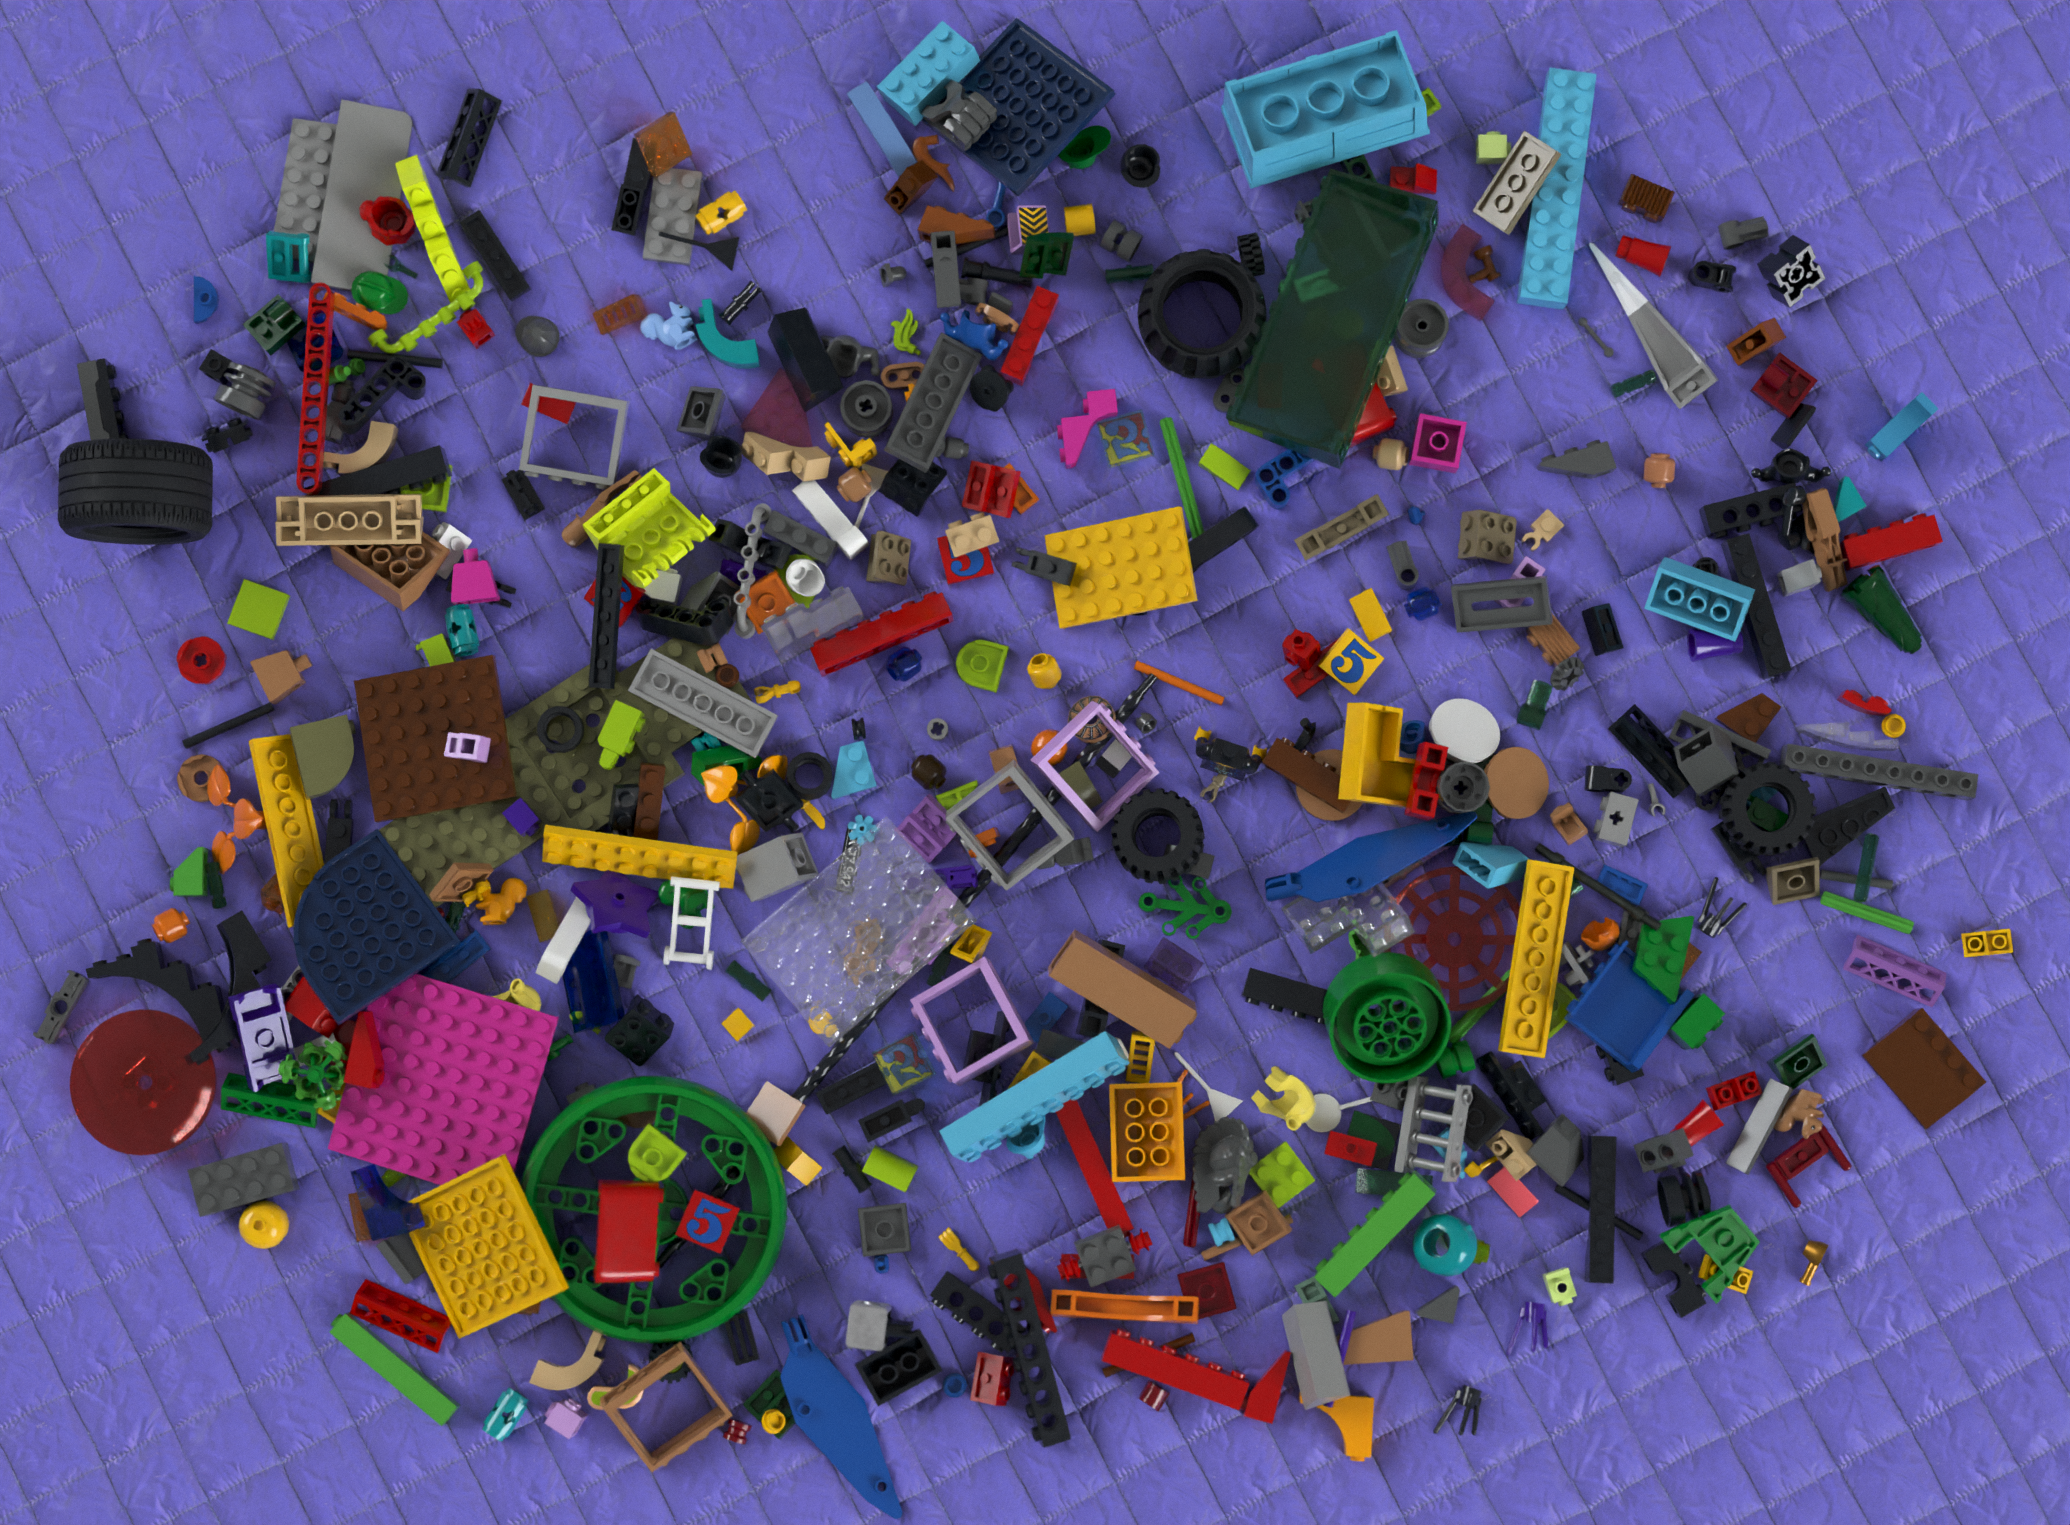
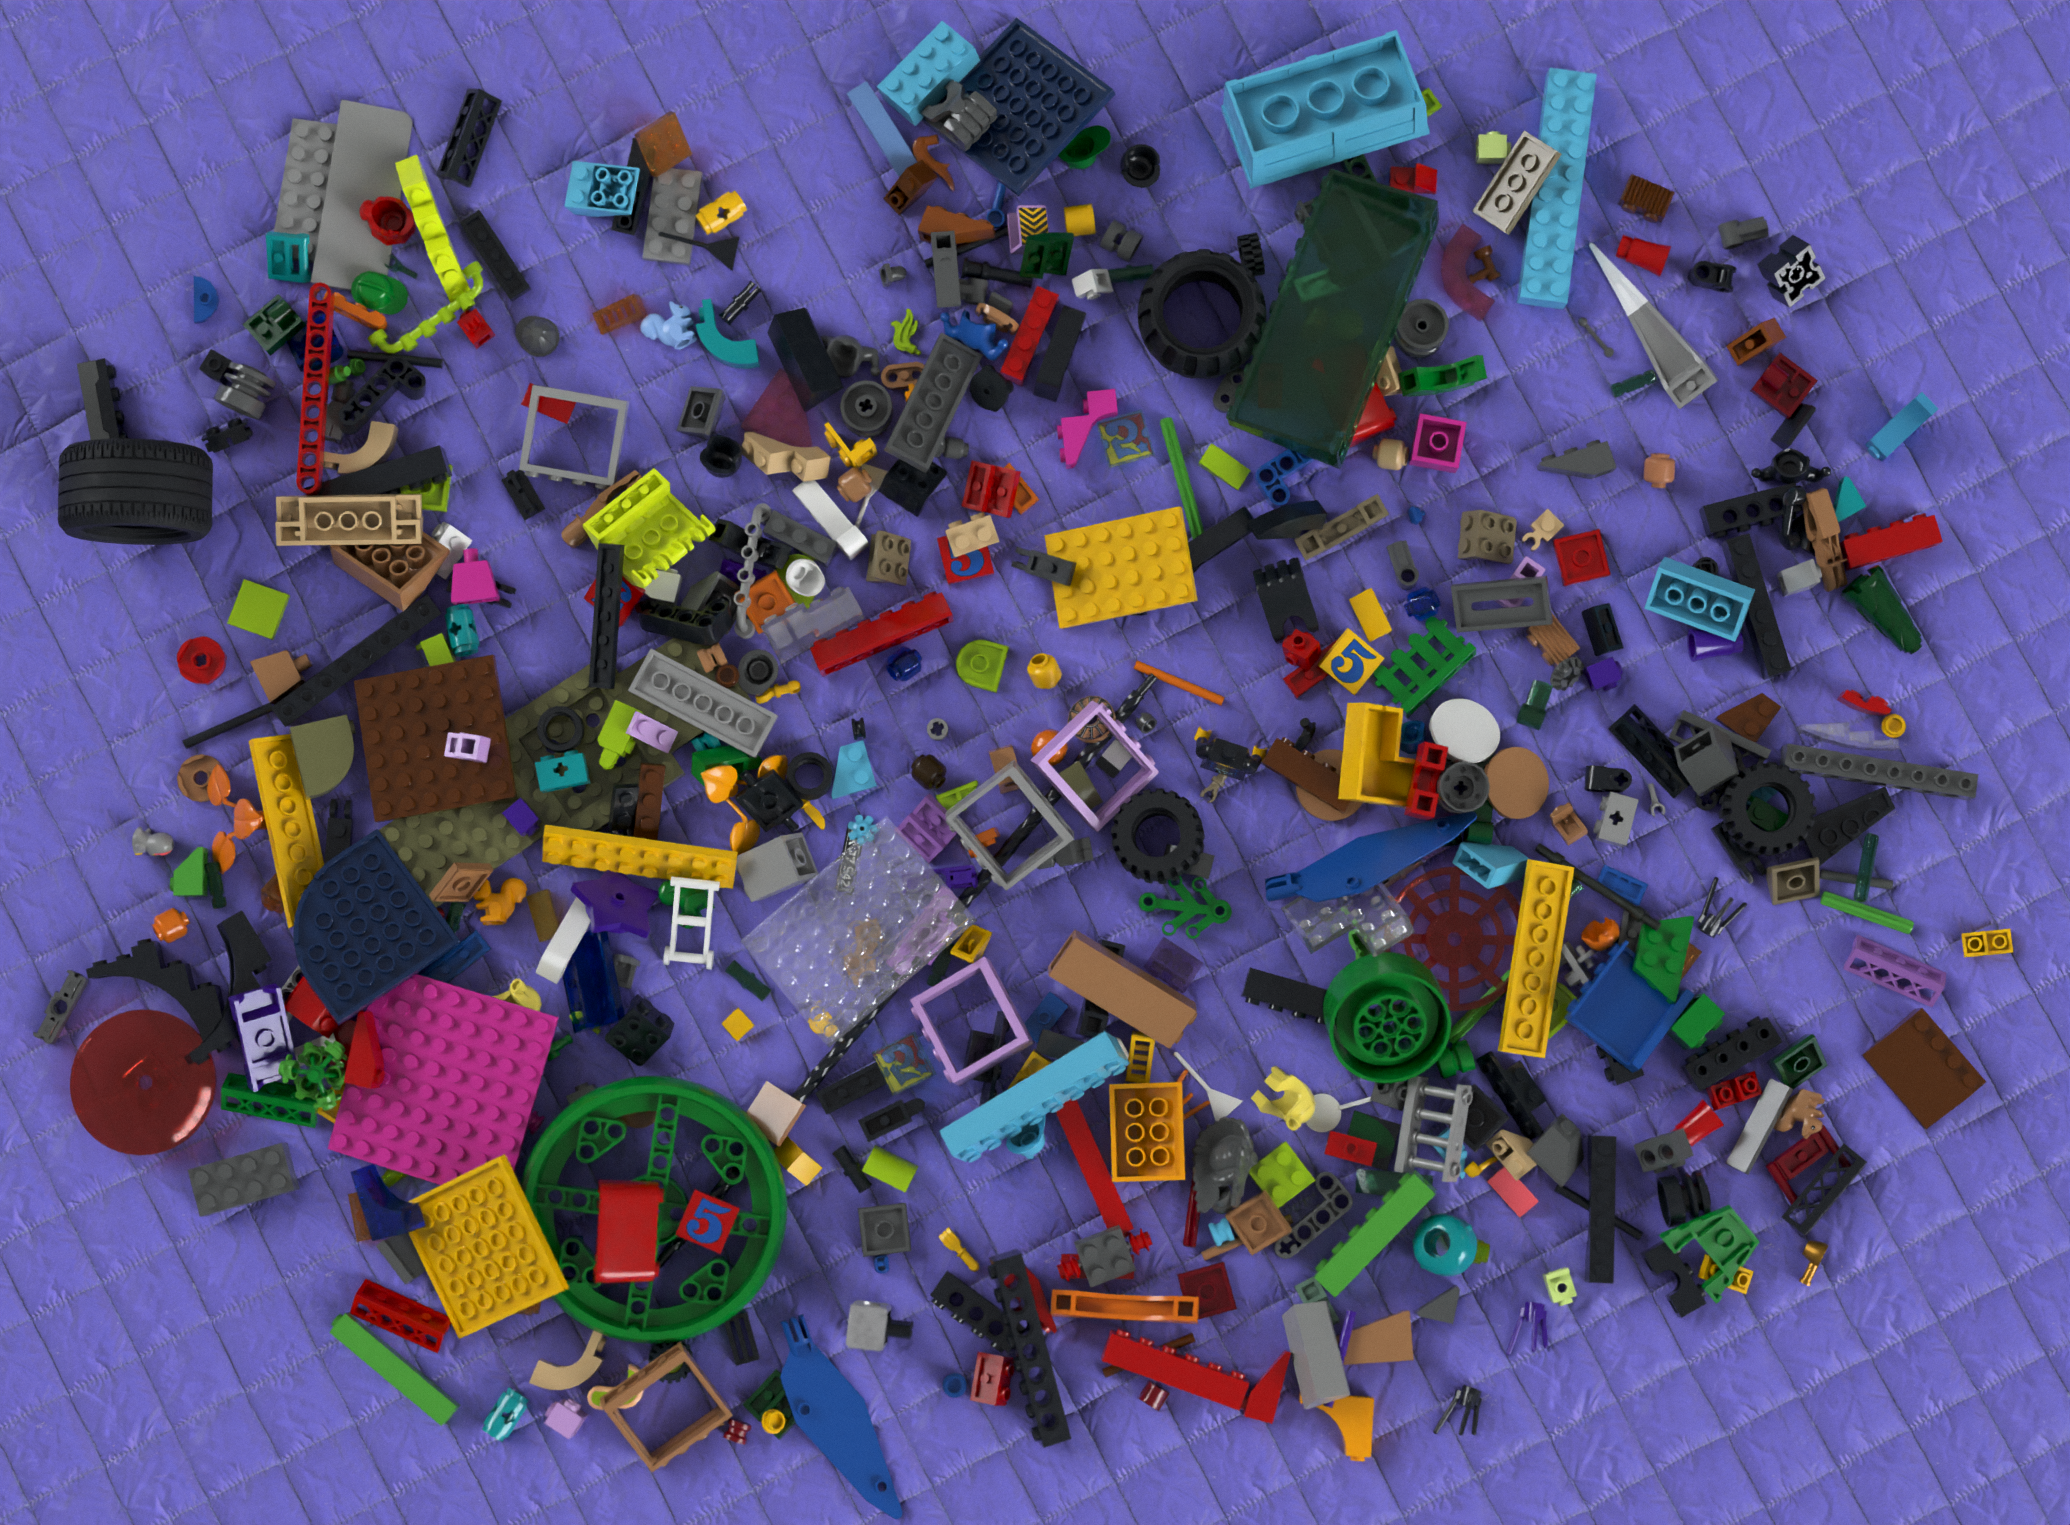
(155, 844): none -> light grey animal
(263, 1224): yellow cylinder -> none
(356, 660): none -> black brick
(471, 896): yellow piece -> none
(535, 1122): none -> dark pink bush
(576, 774): none -> teal brick
(601, 189): none -> medium azure slope
(651, 732): none -> lavender plate
(654, 1155): lime tile -> none
(757, 671): none -> dark grey piece
(898, 1367): black slope -> none
(1059, 353): none -> black beam
(1092, 284): none -> white brick
(1284, 595): none -> black piece
(1289, 520): none -> black slope
(1310, 1219): none -> dark grey beam
(1435, 661): none -> green fence
(1442, 379): none -> green arch
(1581, 557): none -> red tile
(1603, 674): none -> dark purple brick
(1731, 1054): none -> black brick
(1828, 1200): none -> black fence

